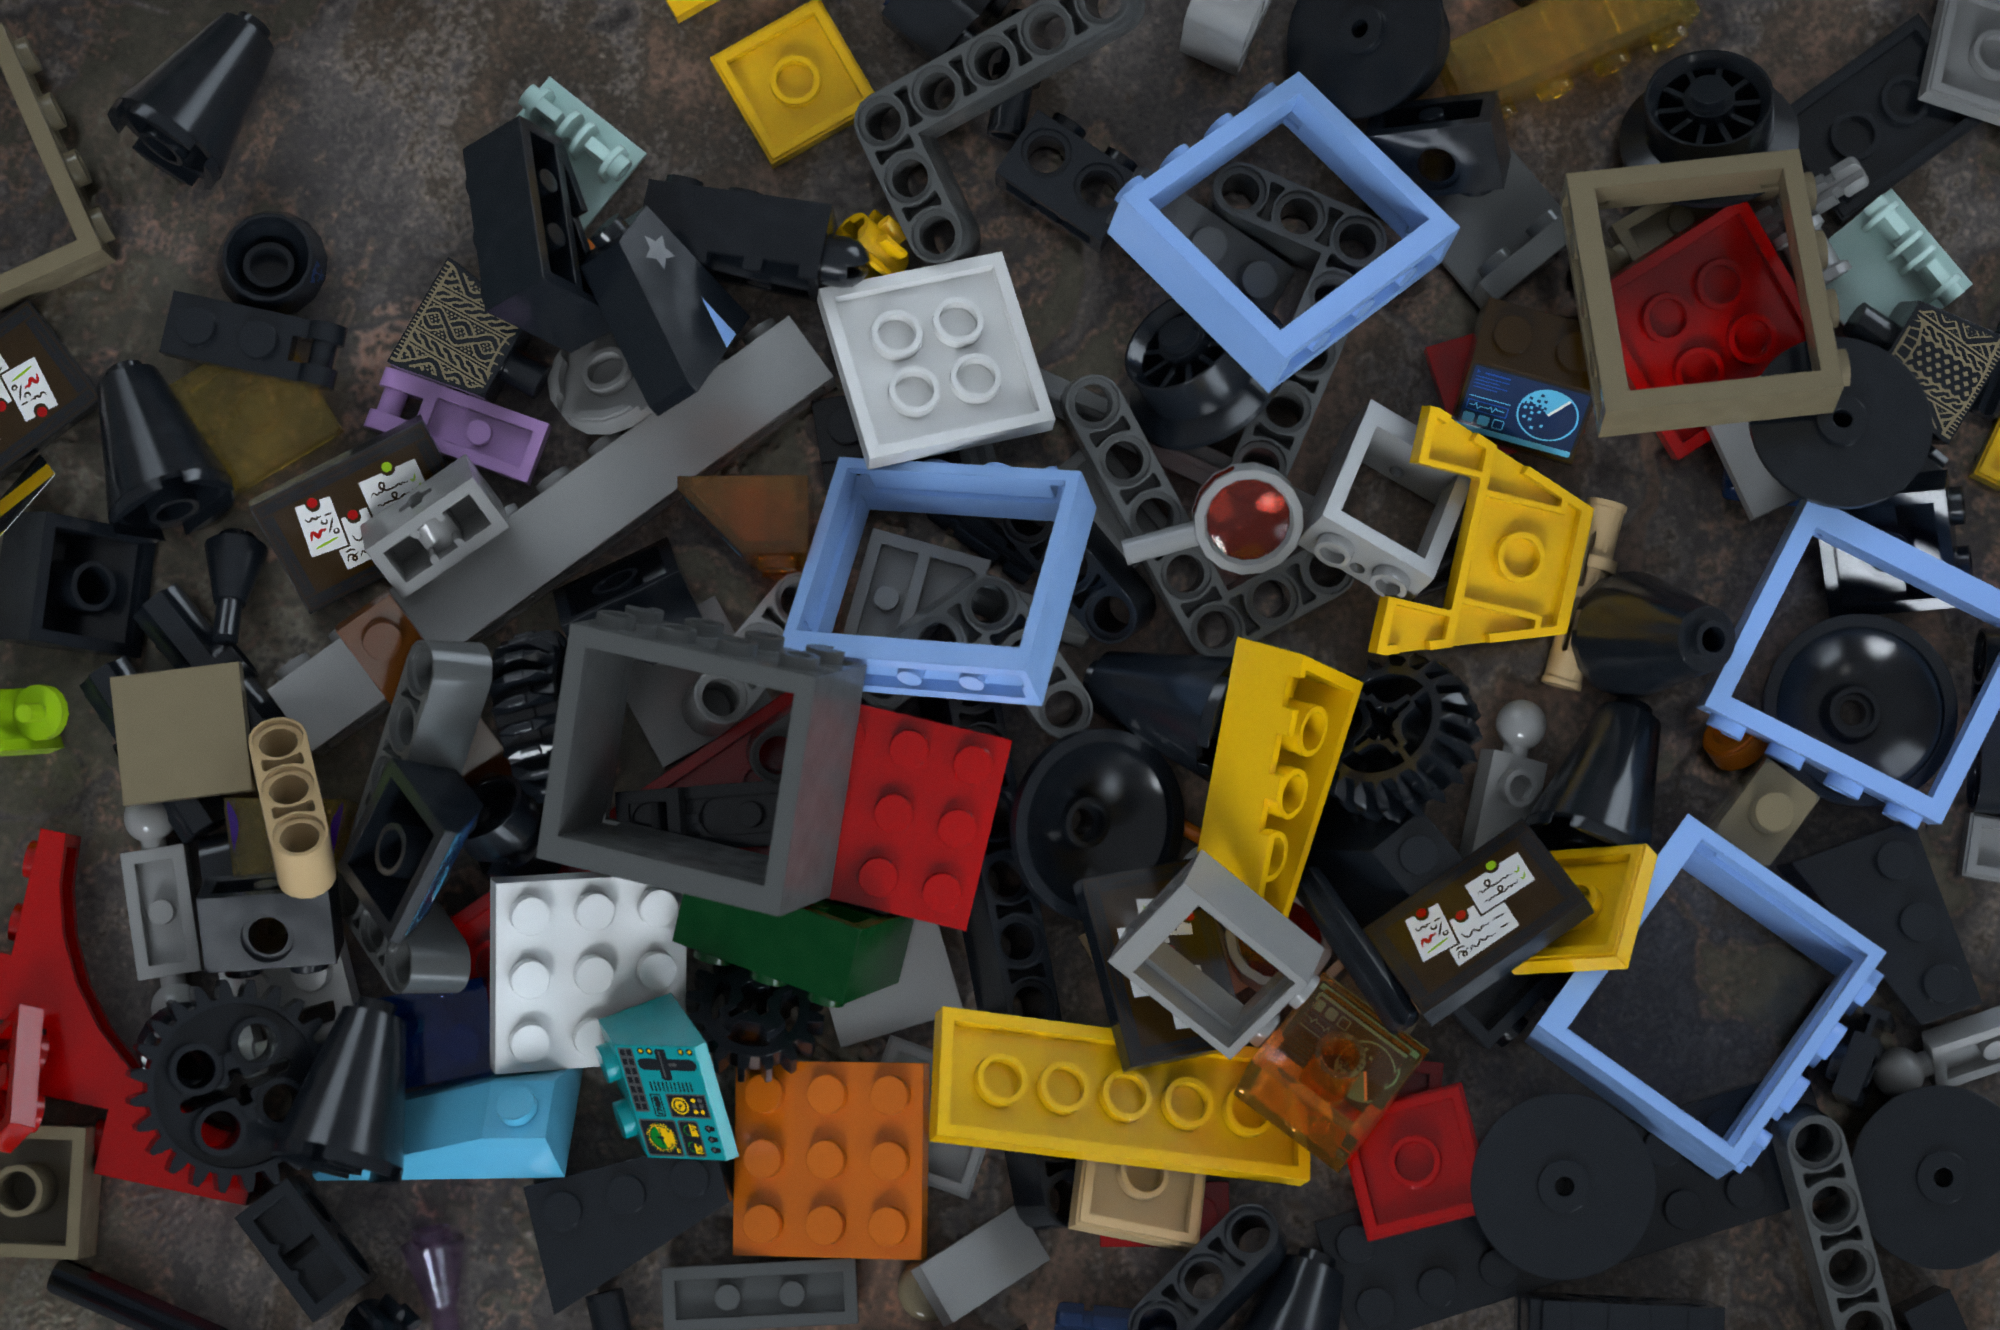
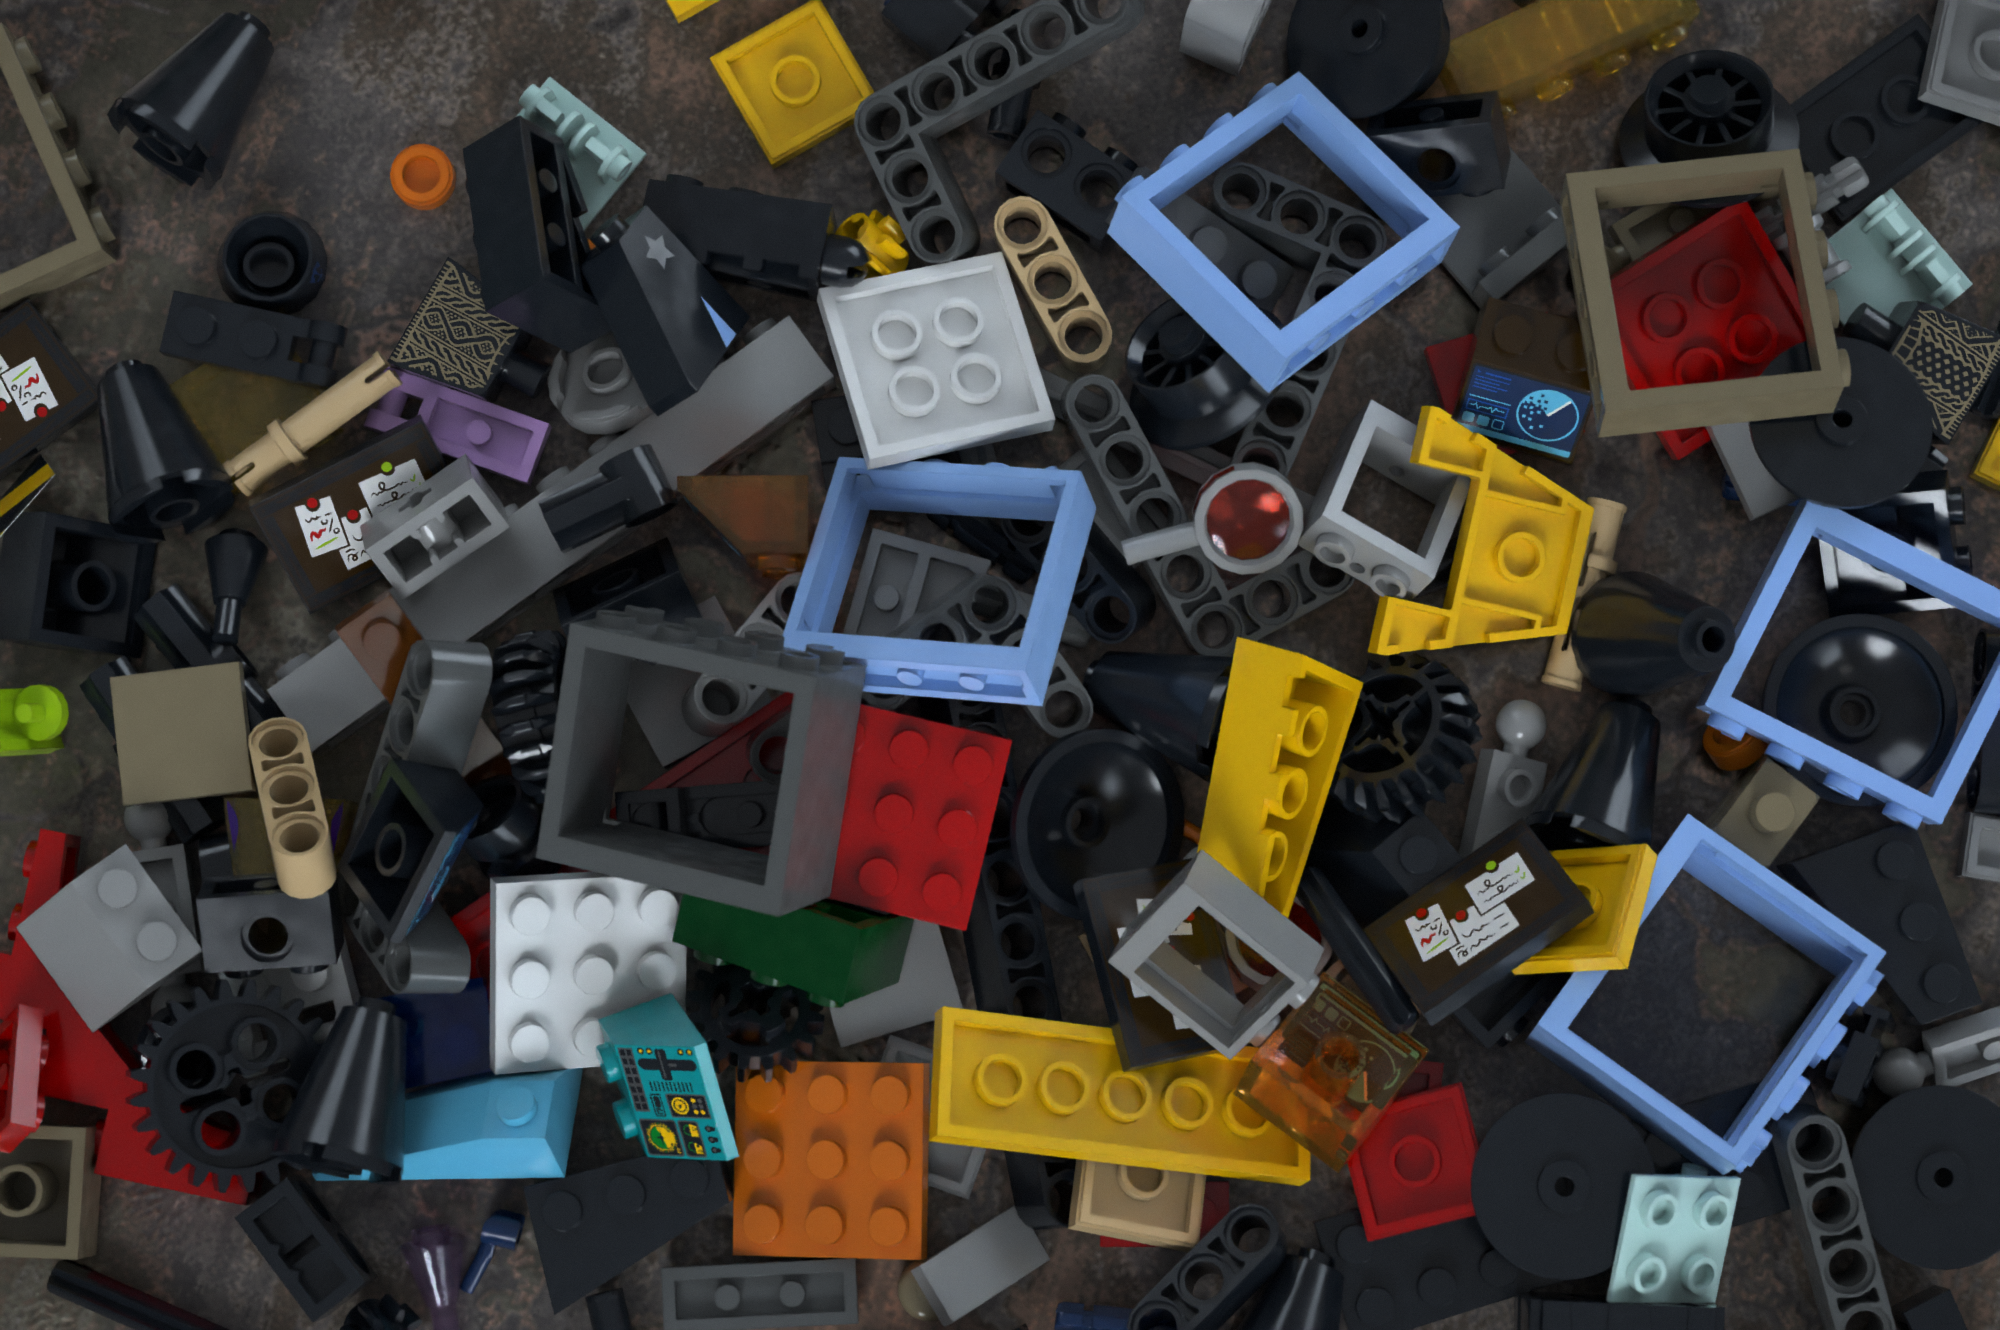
(109, 938): none -> light grey slope
(311, 424): none -> tan pin
(423, 176): none -> orange tile
(500, 1230): none -> dark blue hand
(624, 492): none -> black piece
(1046, 255): none -> tan beam
(1673, 1237): none -> light aqua hinge

